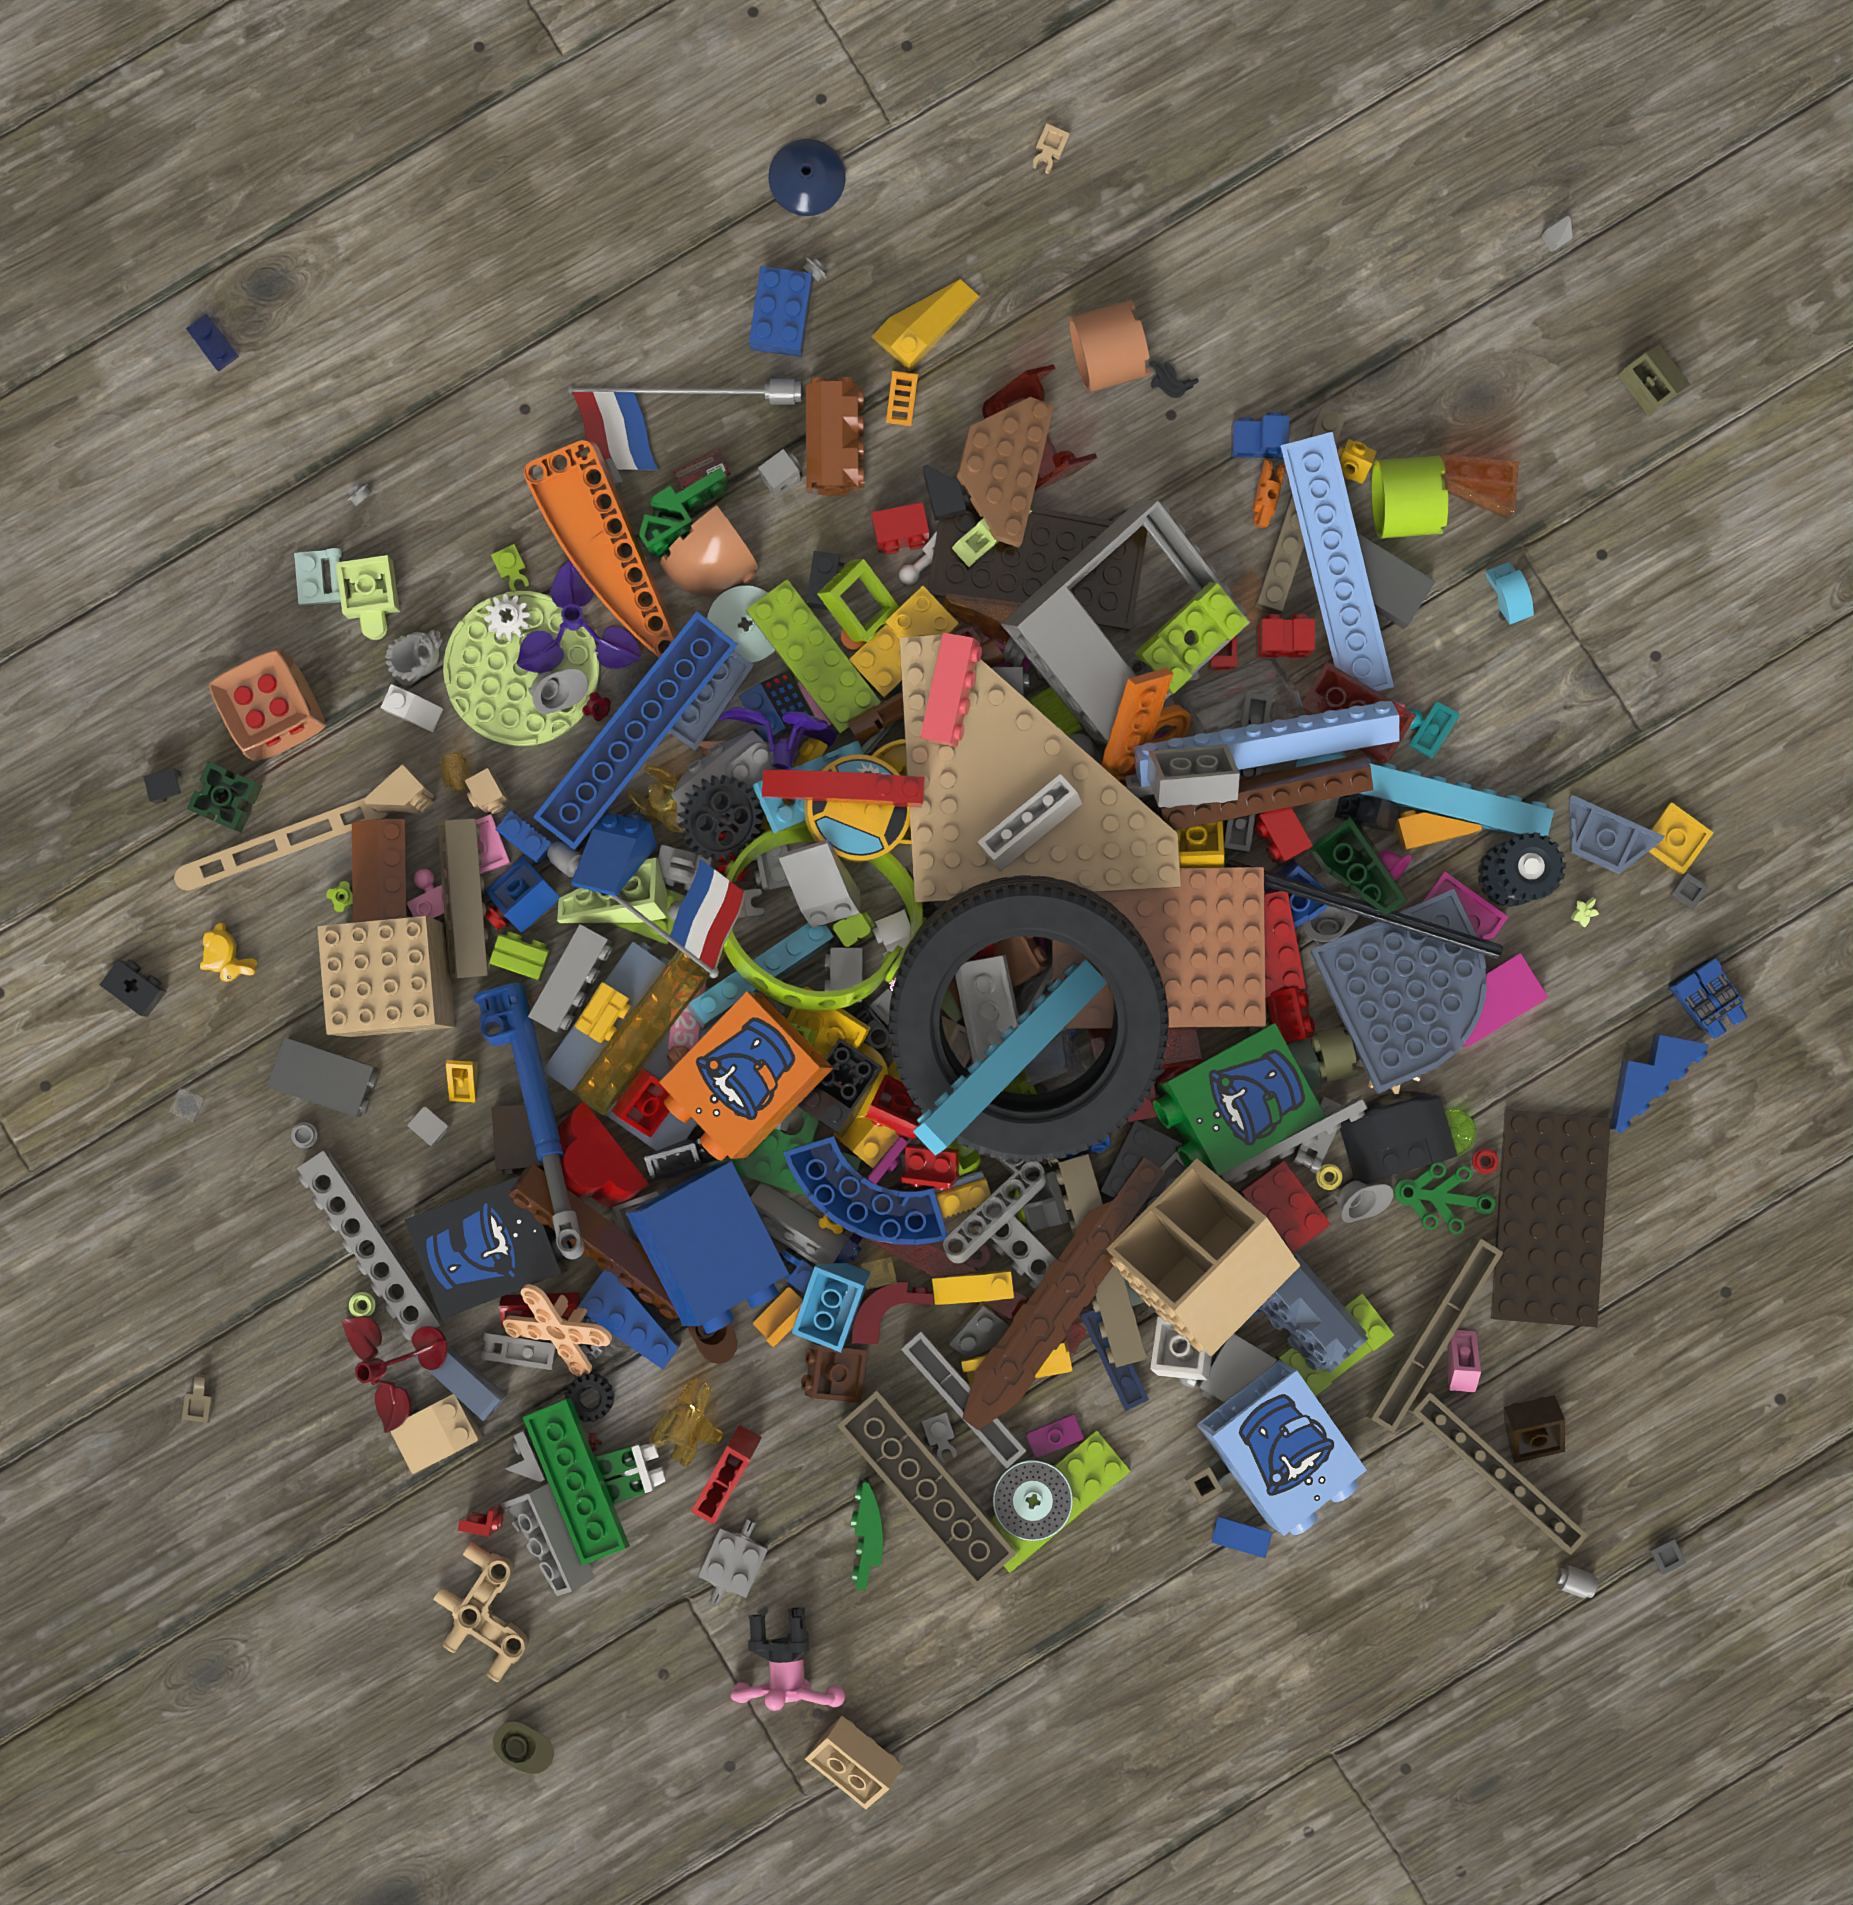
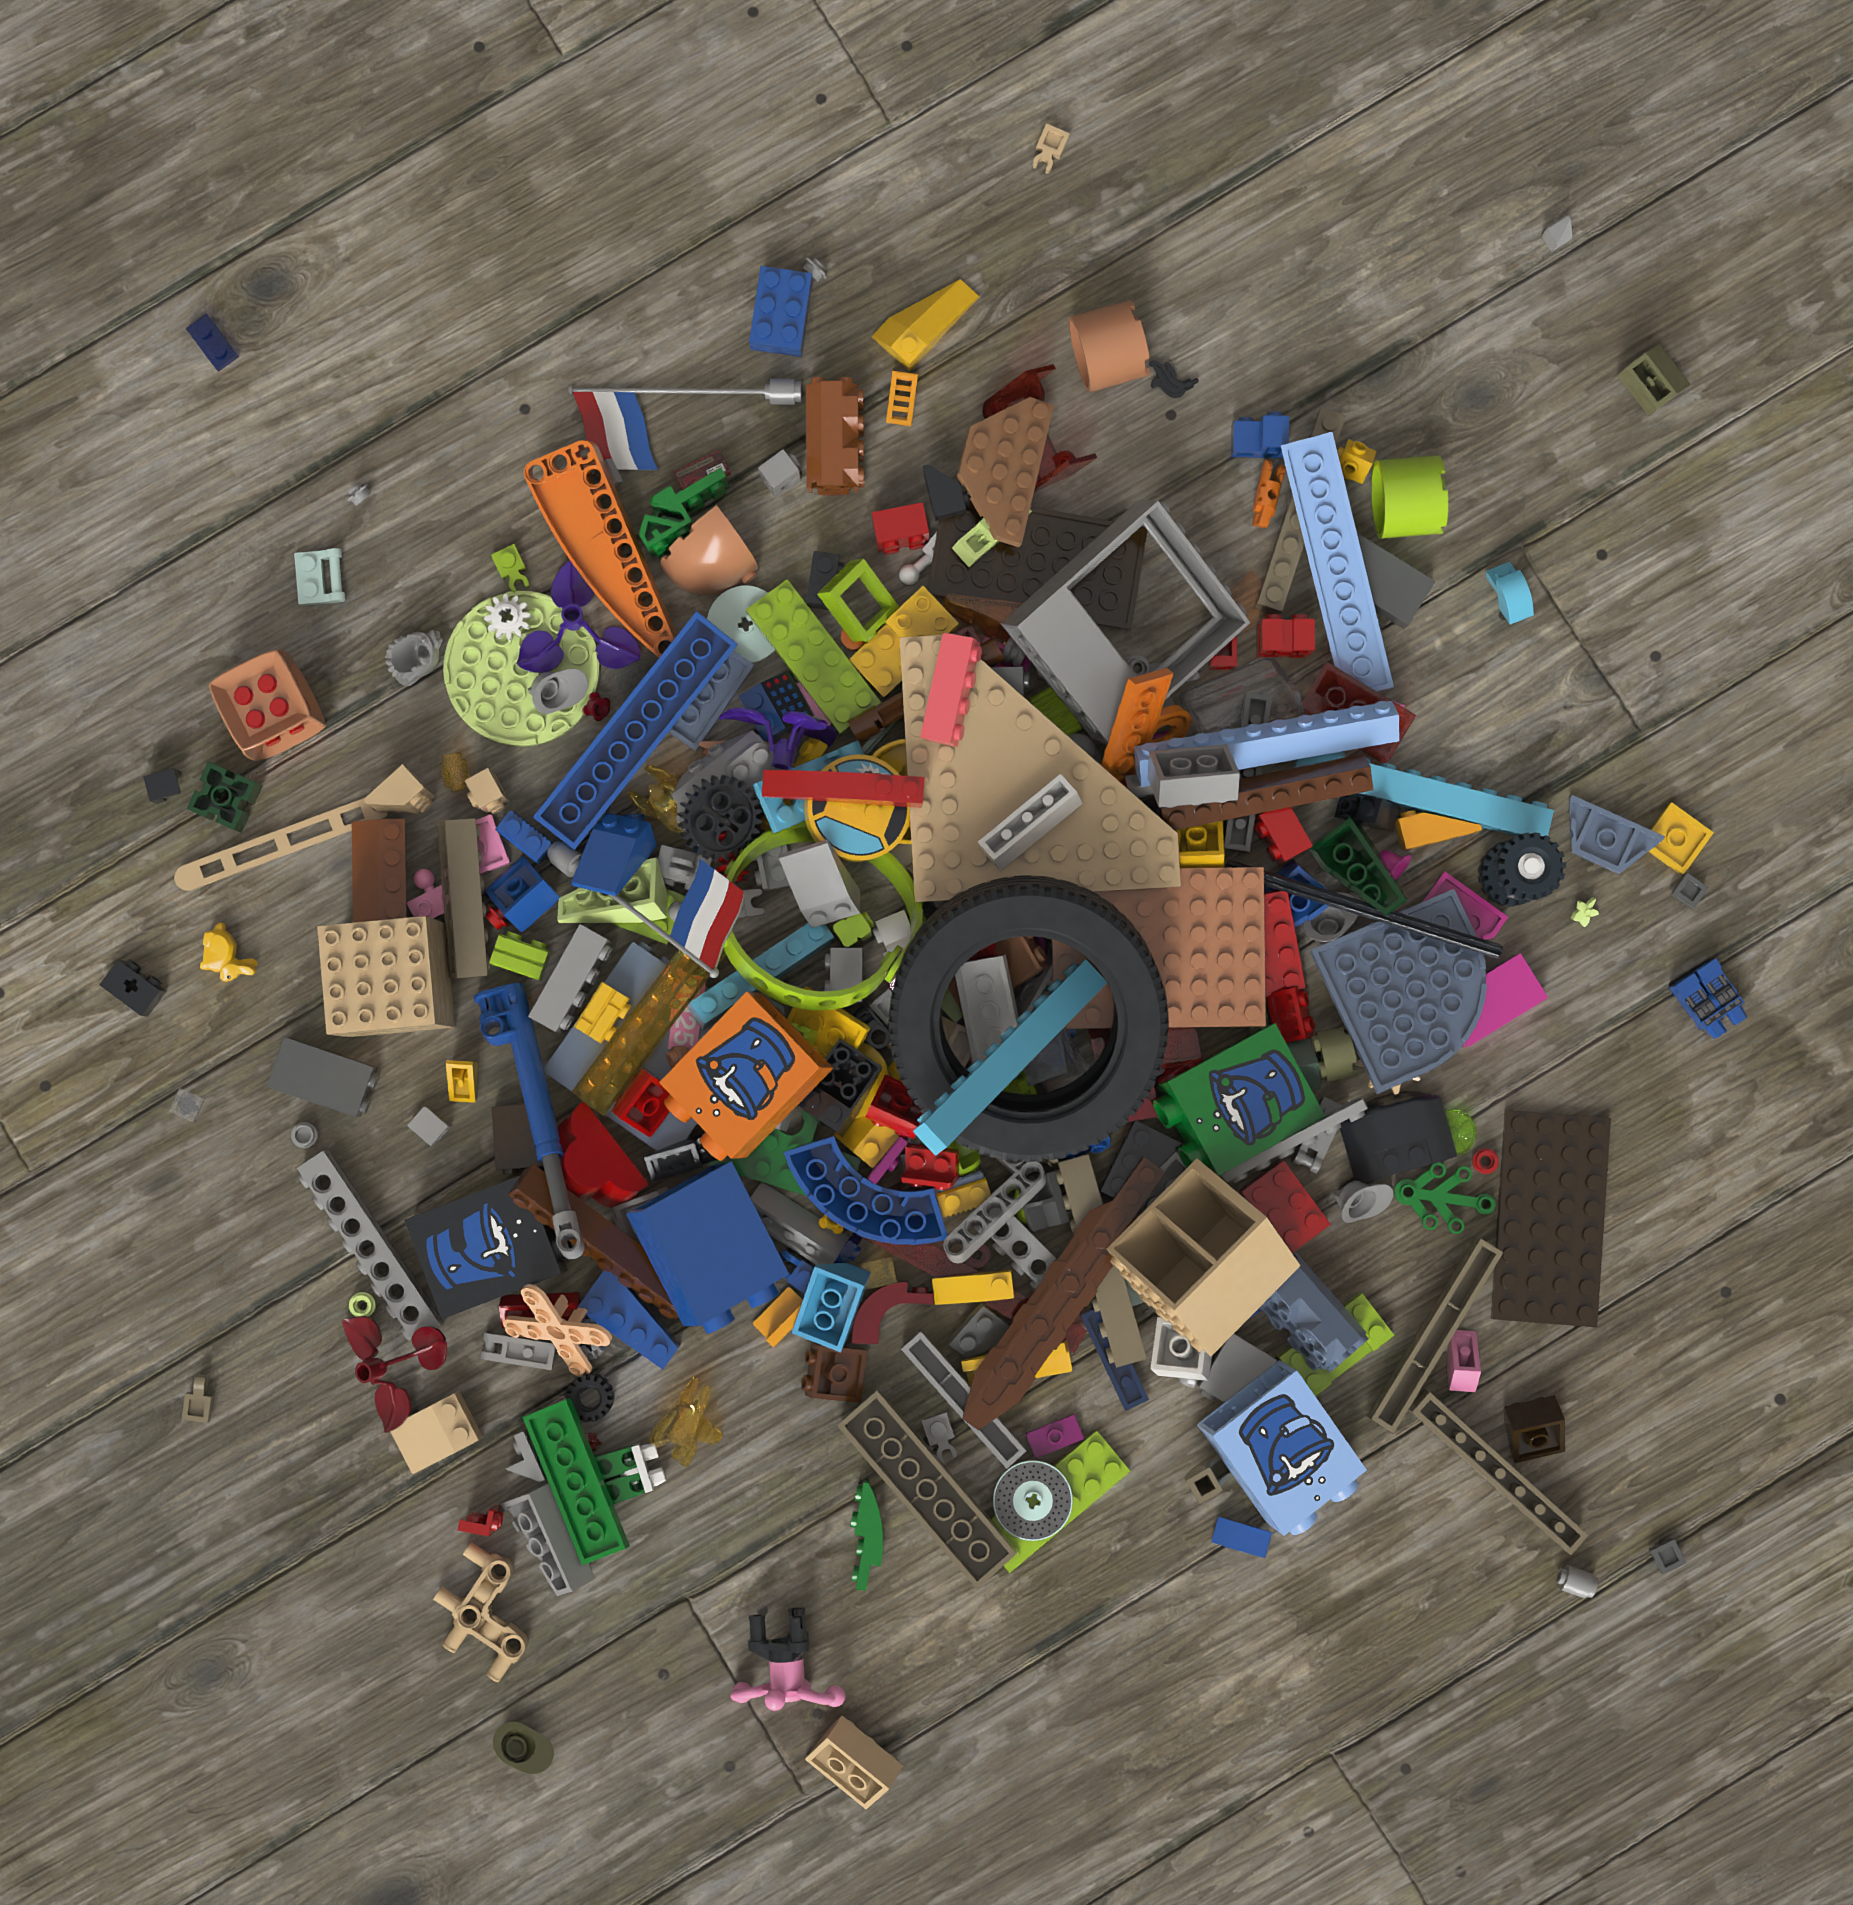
(334, 895): lime plate -> none
(371, 593): yellowish green brick -> none
(411, 708): white slope -> none
(469, 1385): sand blue slope -> none
(716, 1346): reddish brown piece -> none
(726, 1474): red brick -> none
(732, 1562): light grey plate -> none
(806, 193): dark blue dish -> none
(1212, 620): lime piece -> none
(1337, 1177): light yellow plate -> none
(1433, 729): teal plate -> none
(1483, 482): clear orange wedge -> none
(1642, 1082): blue slope -> none

